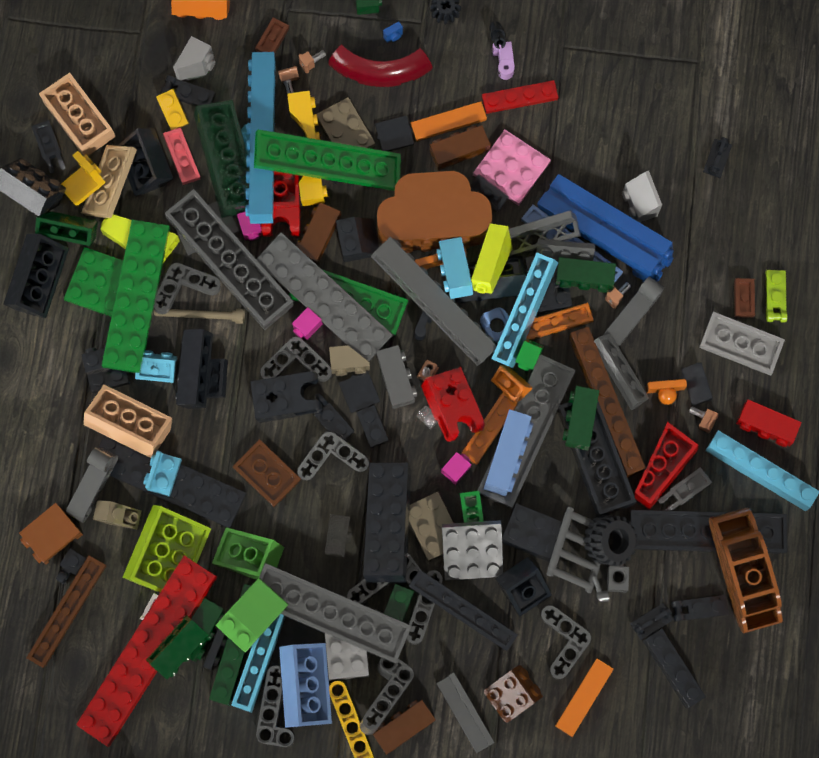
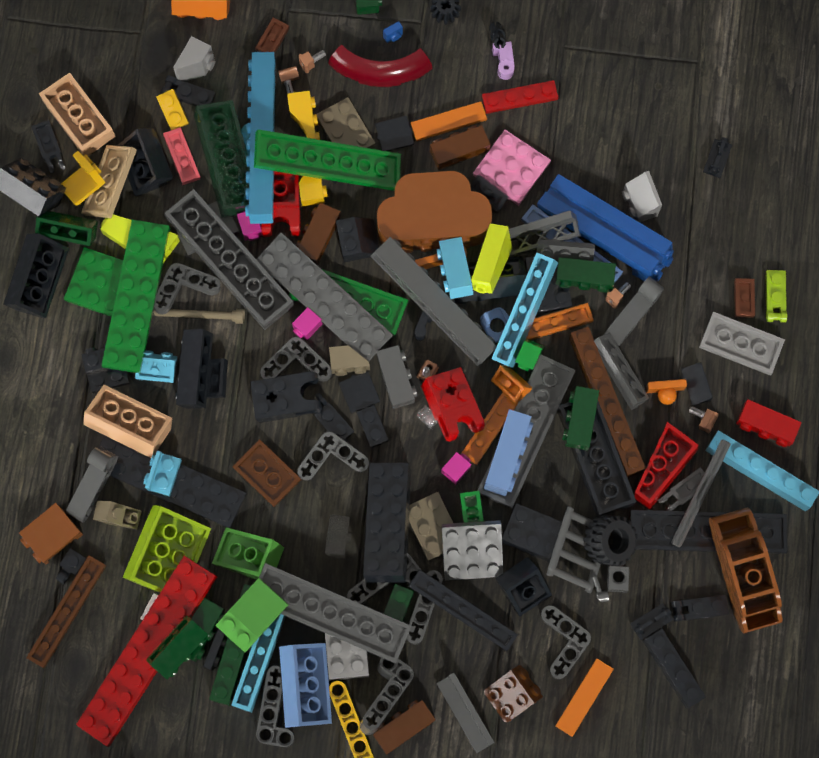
(700, 493): none -> dark grey axle

